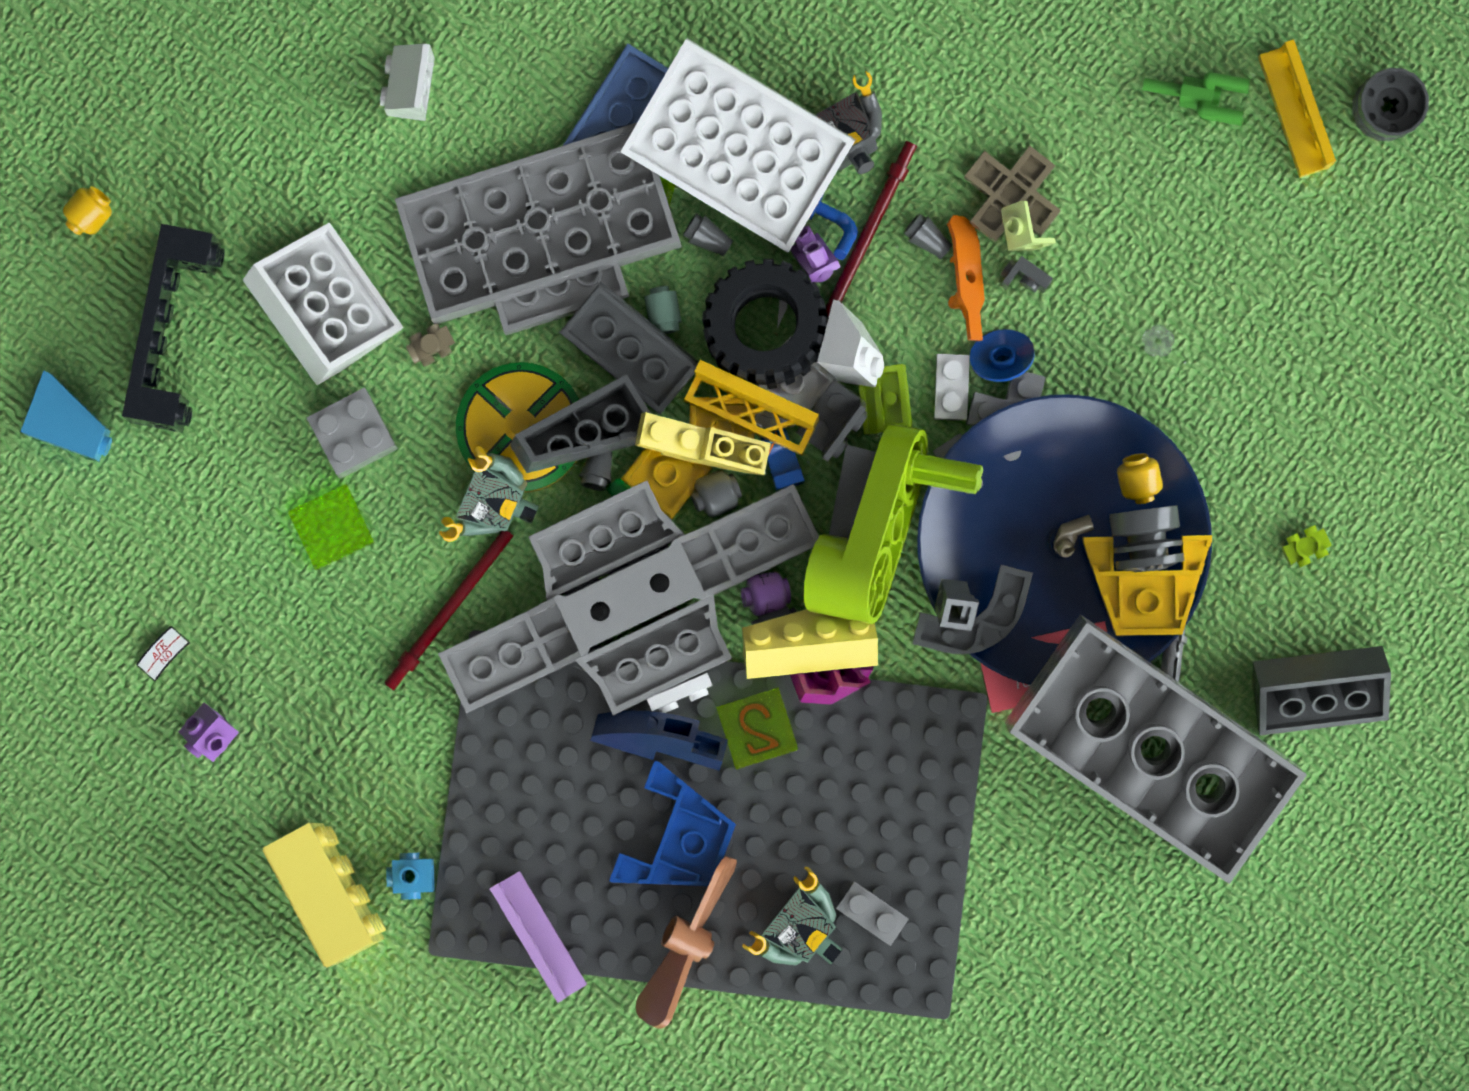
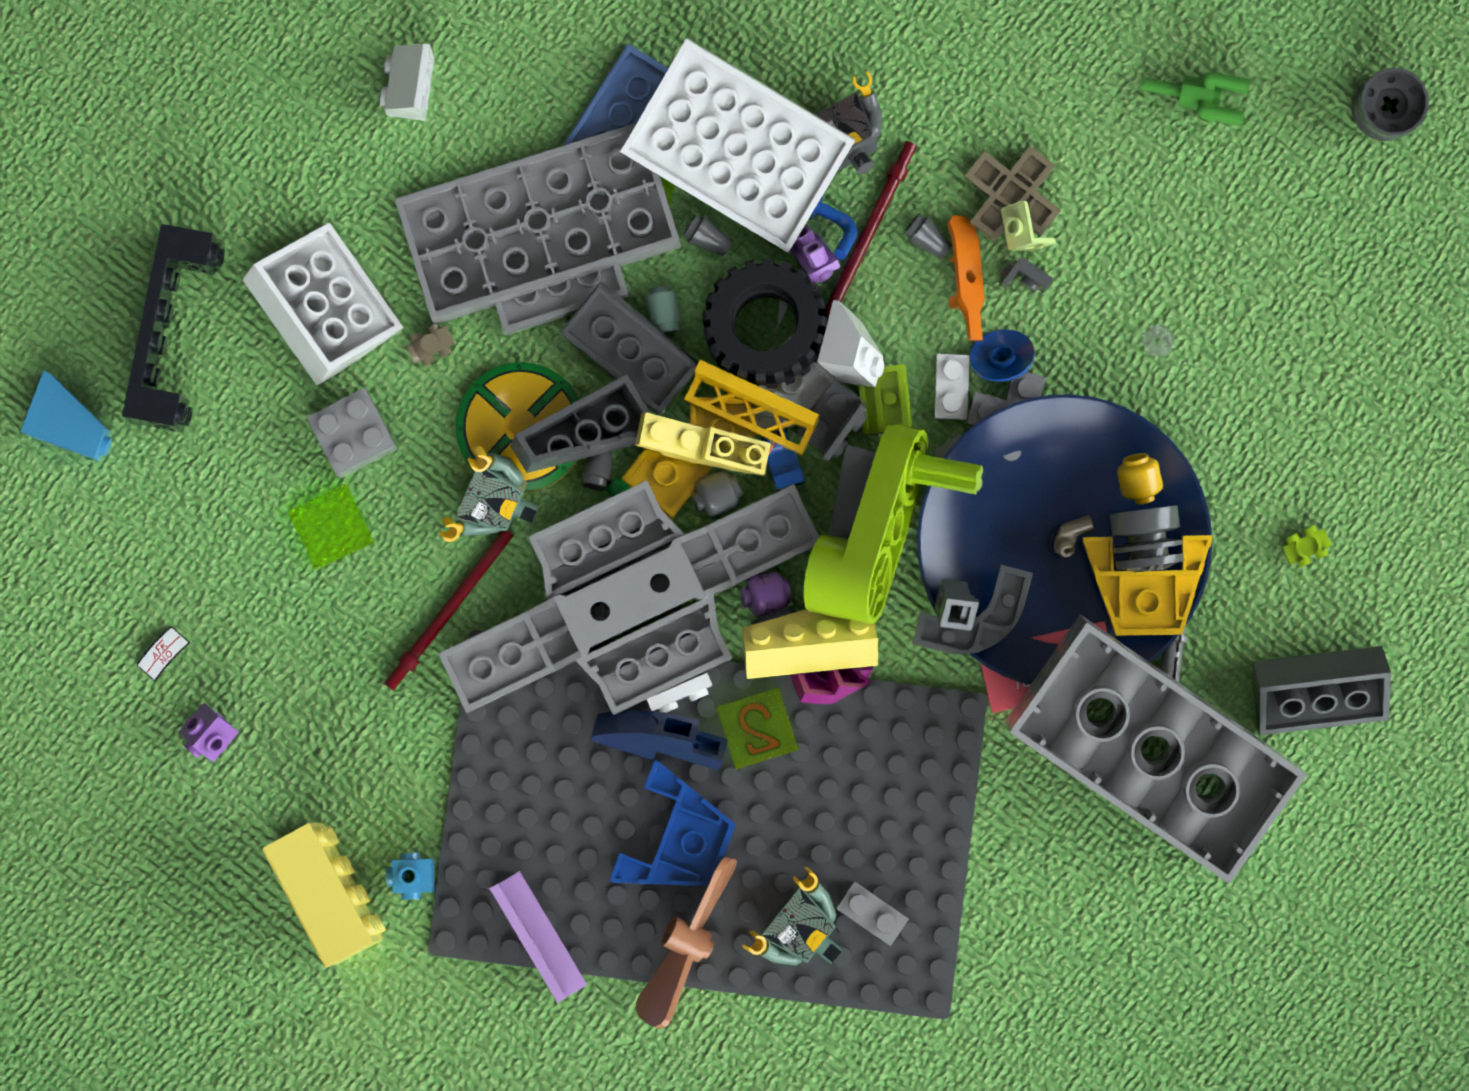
(87, 211): yellow head -> none
(1297, 109): yellow fence -> none

